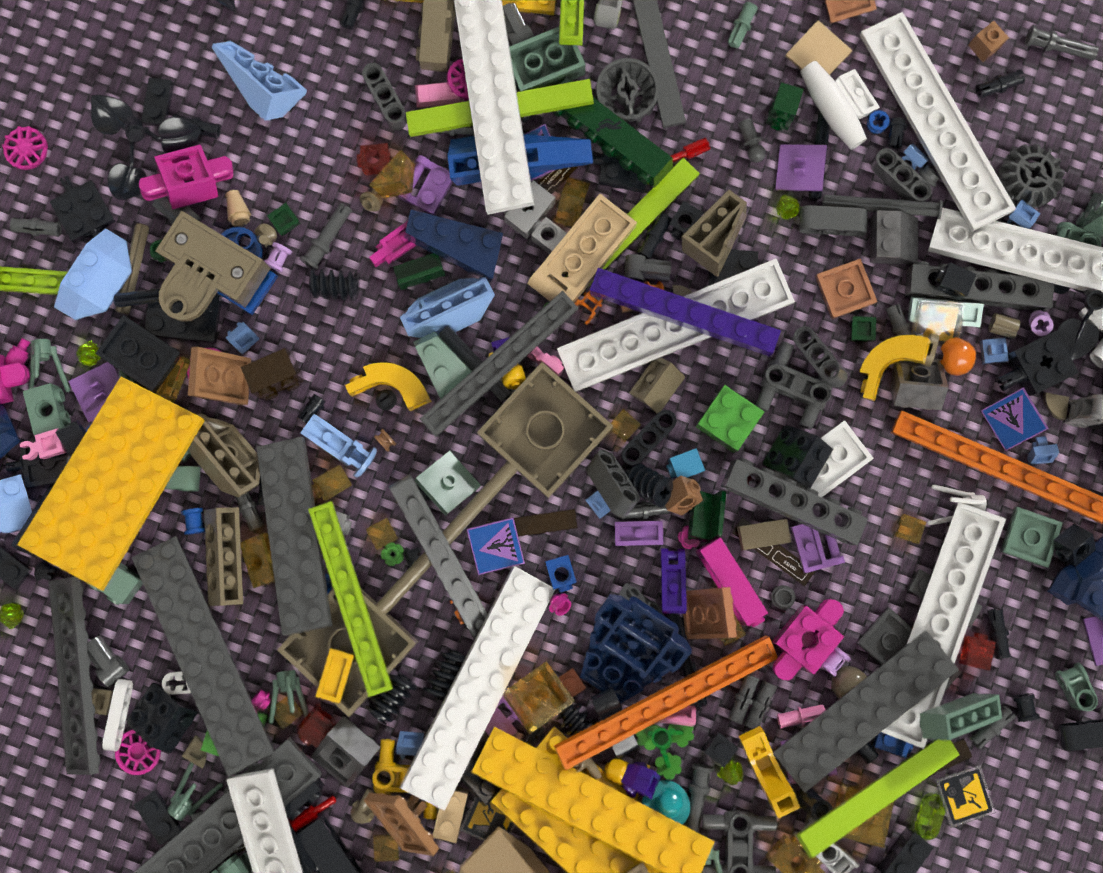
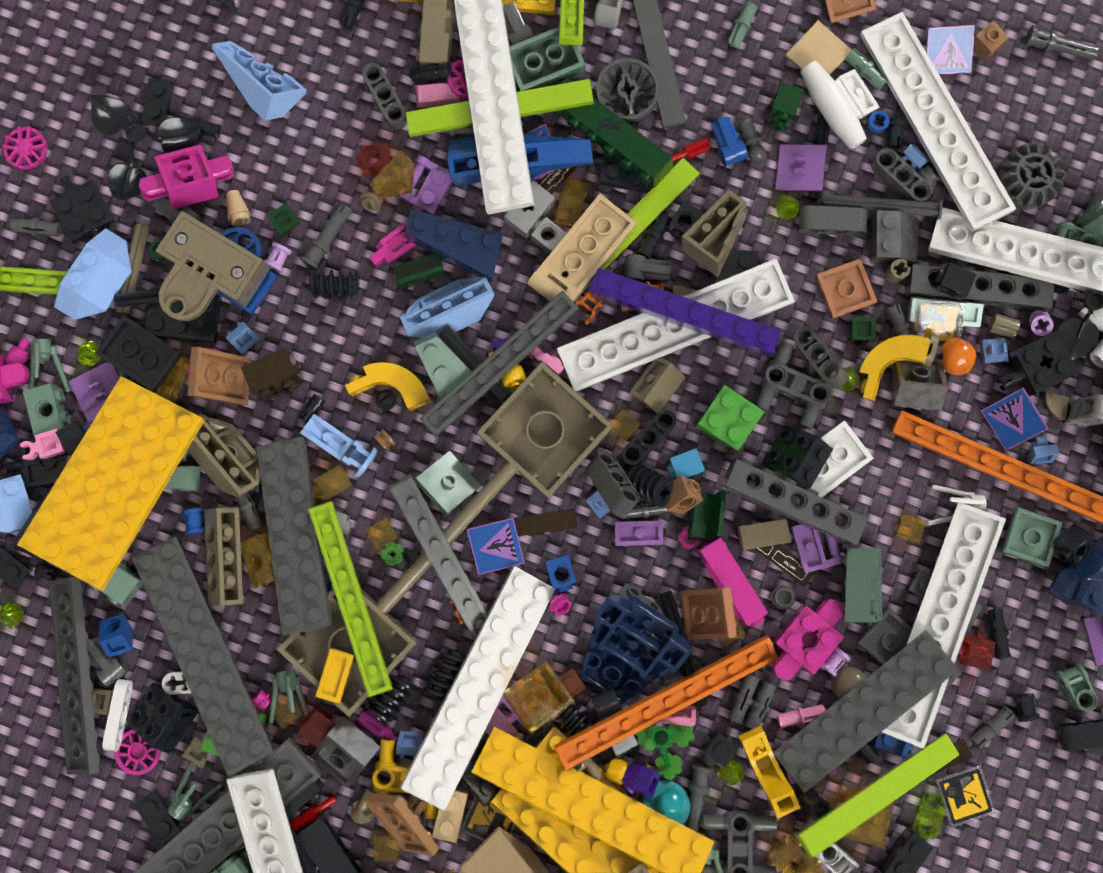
(116, 635): none -> blue brick
(265, 234): dark tan plate -> none
(375, 727): none -> magenta piece
(430, 72): none -> black axle
(673, 582): dark purple plate -> none
(730, 148): none -> blue piece
(852, 380): none -> clear neon green plate
(863, 585): none -> sand green wedge
(866, 69): none -> sand green pin
(897, 271): none -> dark tan piece
(951, 48): none -> piece
(960, 716): sand green brick -> none
(1000, 84): black pin -> none
(1023, 215): medium blue tile -> none

